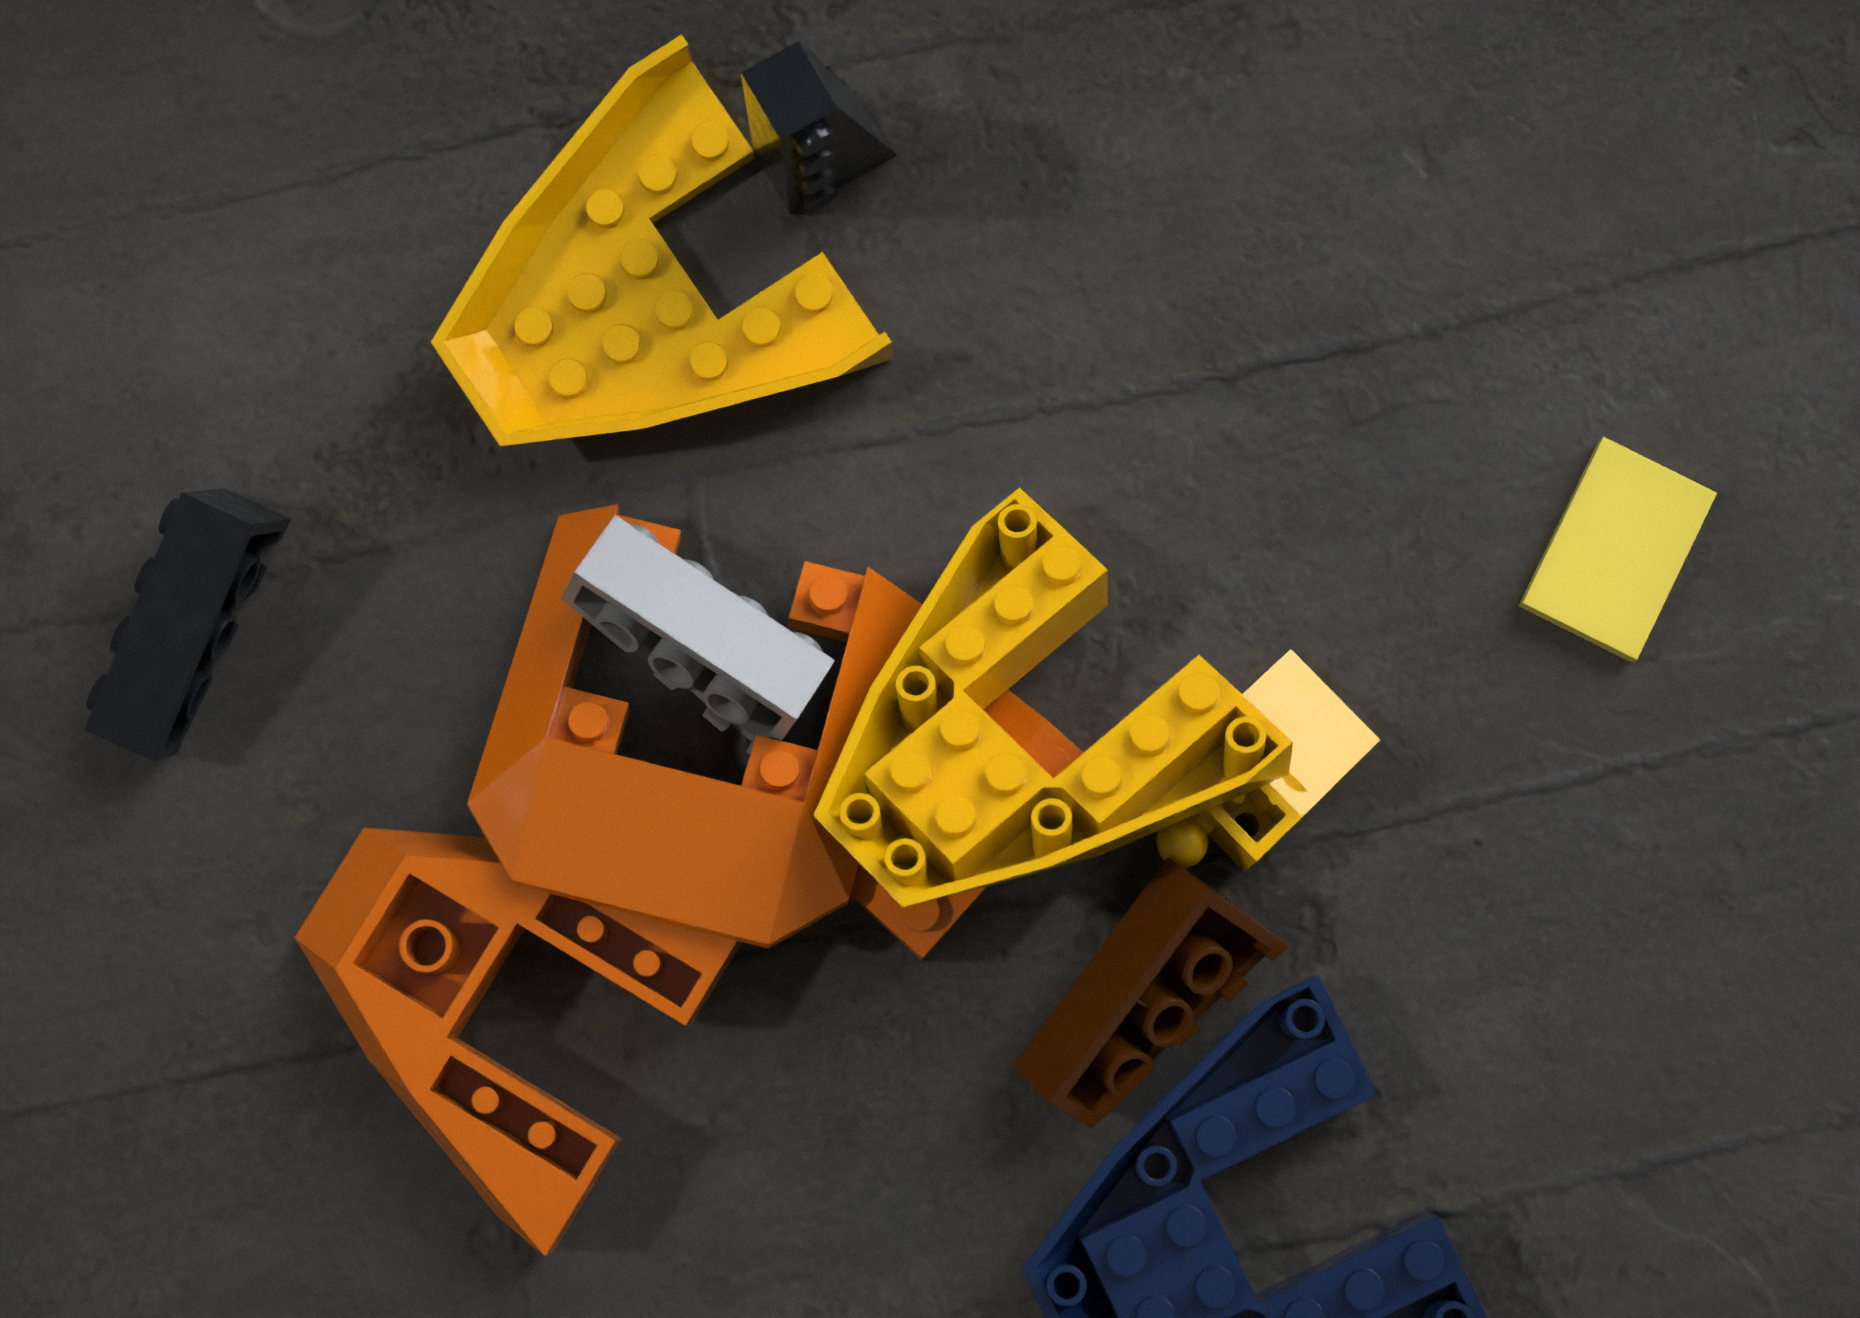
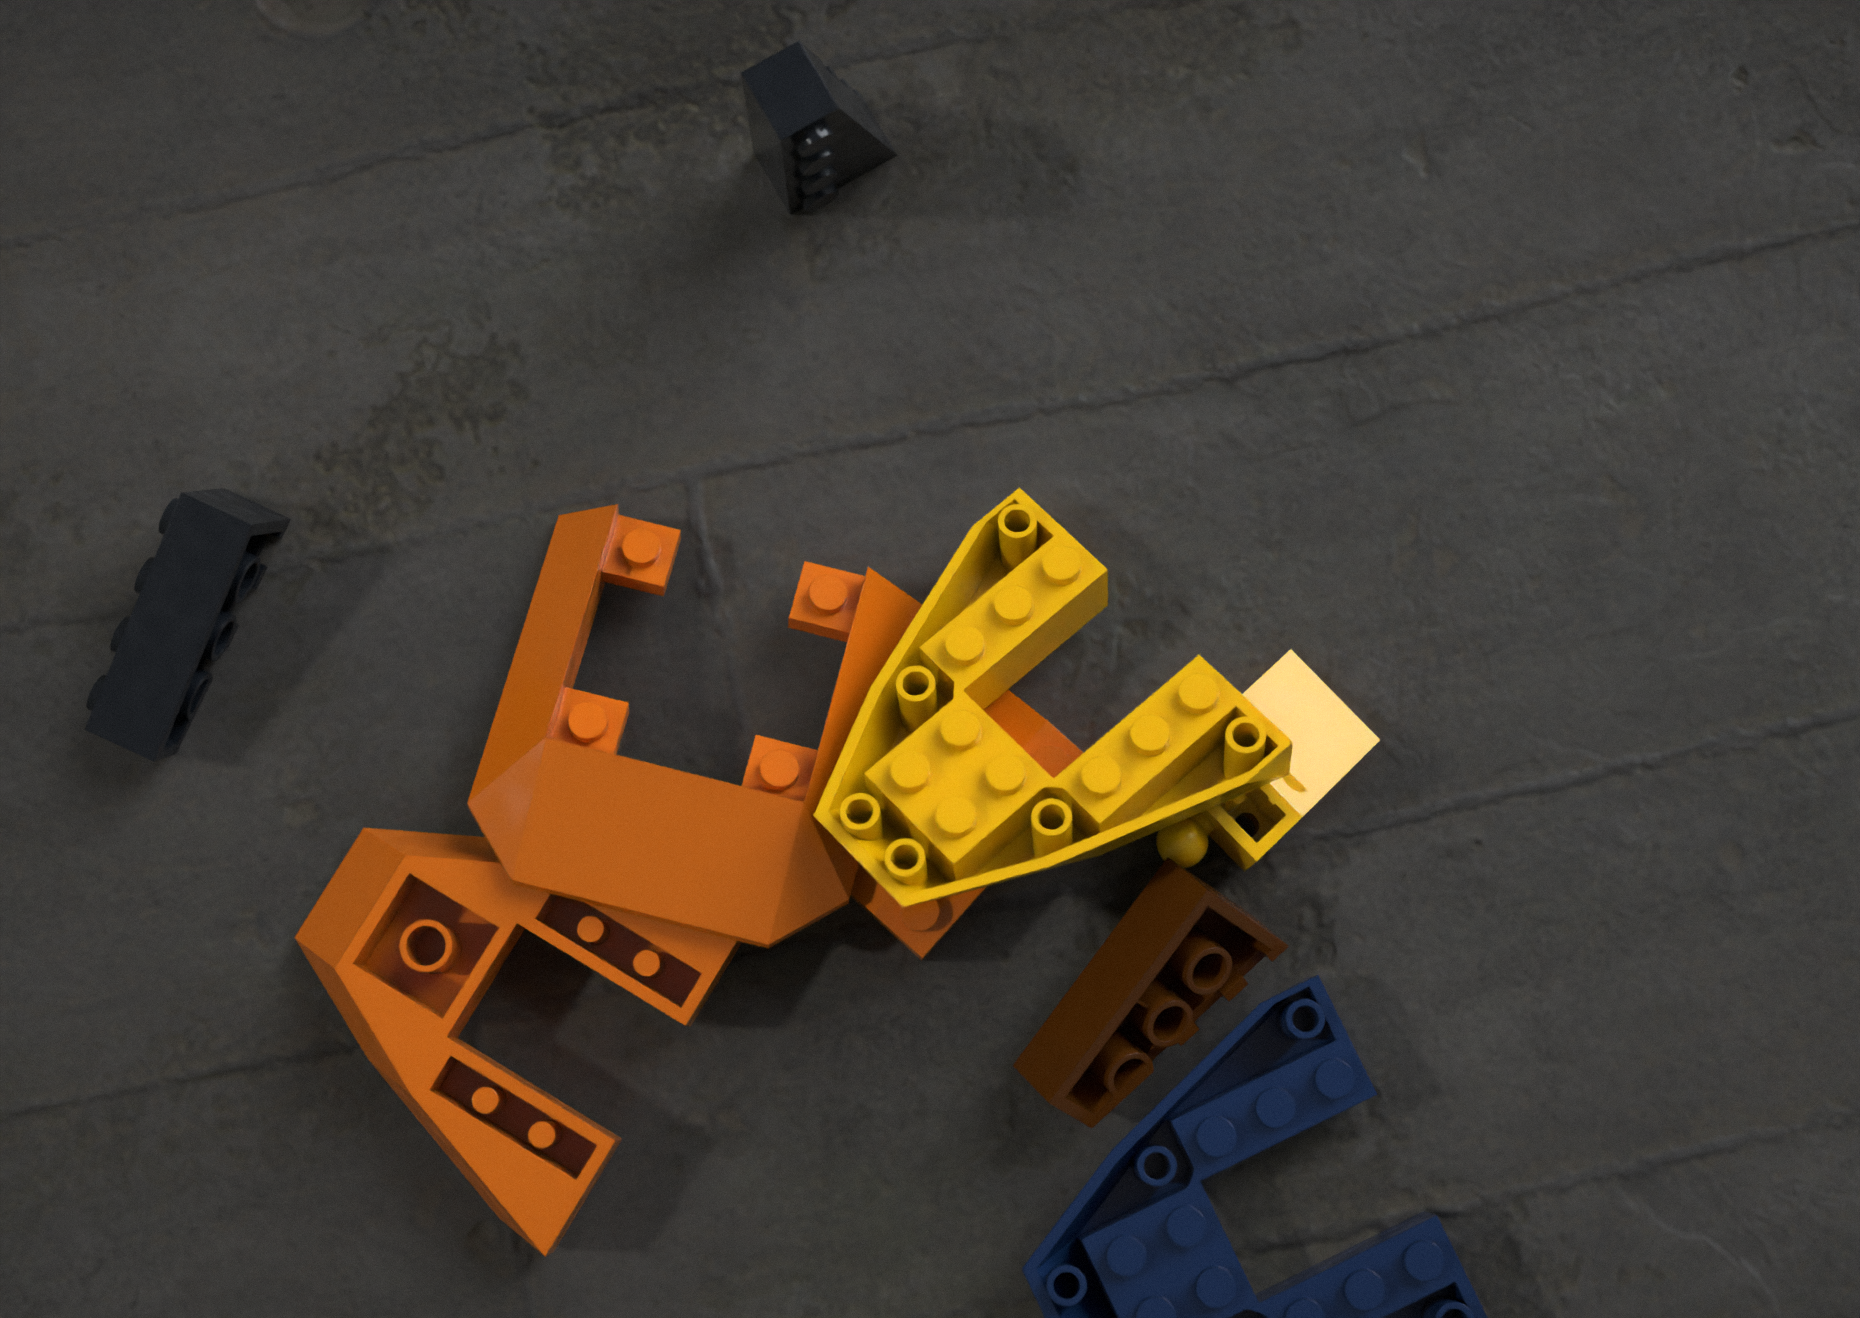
(588, 314): yellow piece -> none
(697, 632): wedge -> none
(1617, 549): light yellow tile -> none

